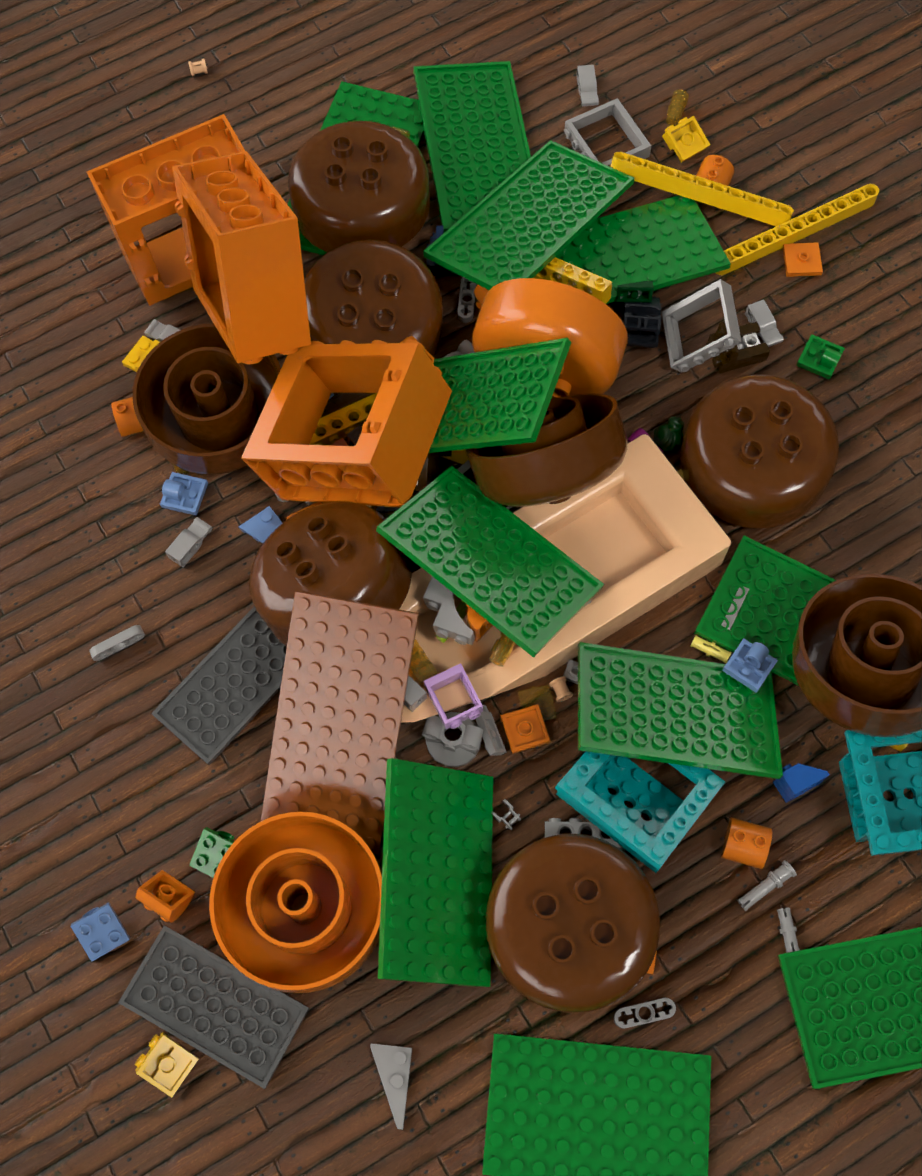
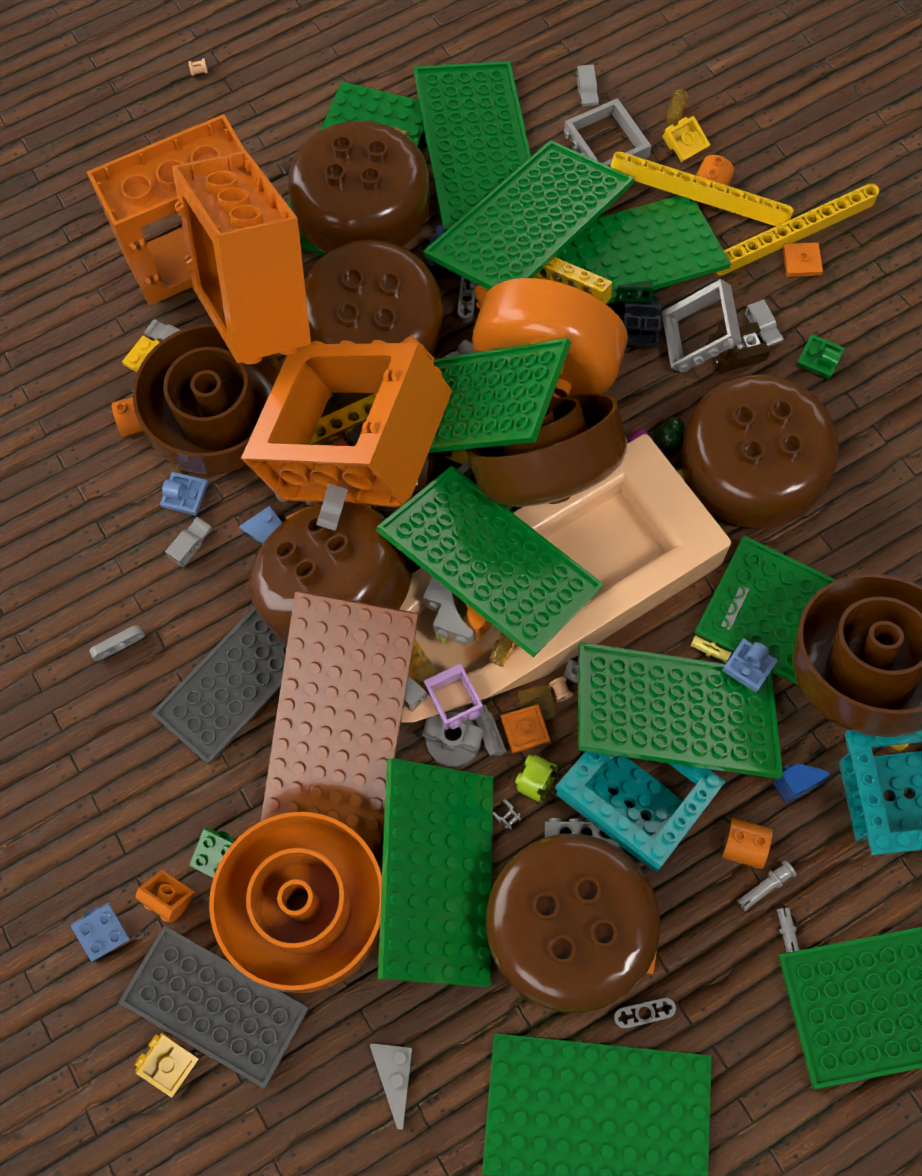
(332, 507): none -> light grey piece
(536, 778): none -> lime brick

